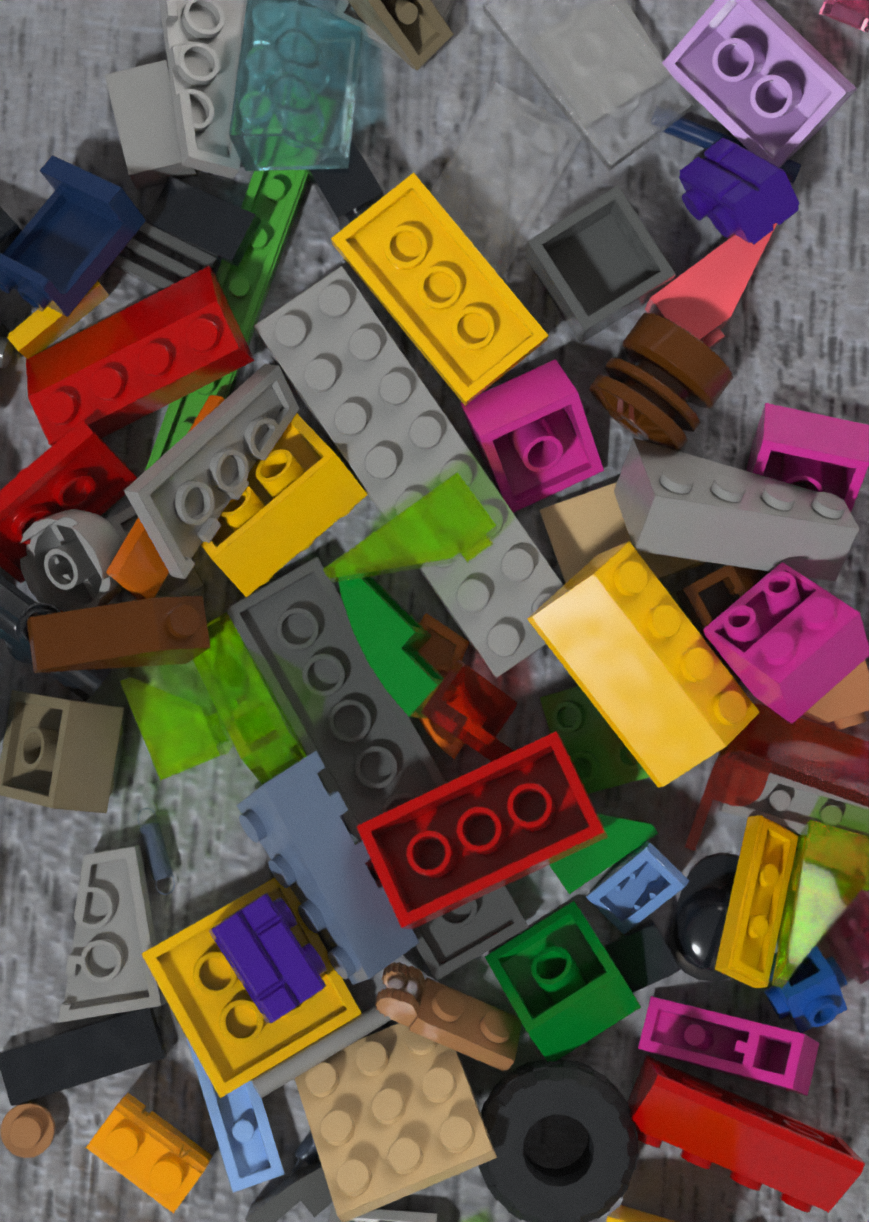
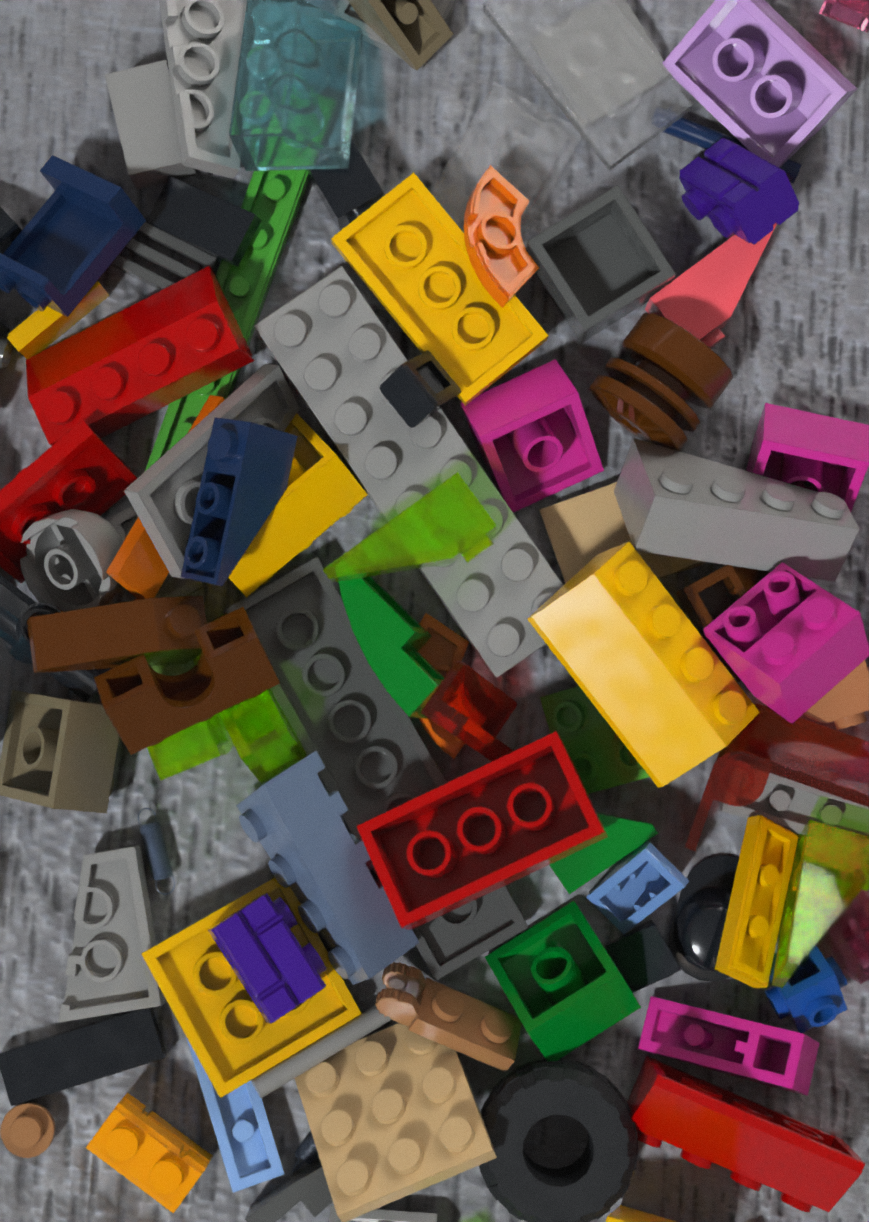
(156, 706): none -> reddish brown arch
(238, 490): none -> dark blue slope
(419, 388): none -> black slope
(495, 237): none -> orange tile

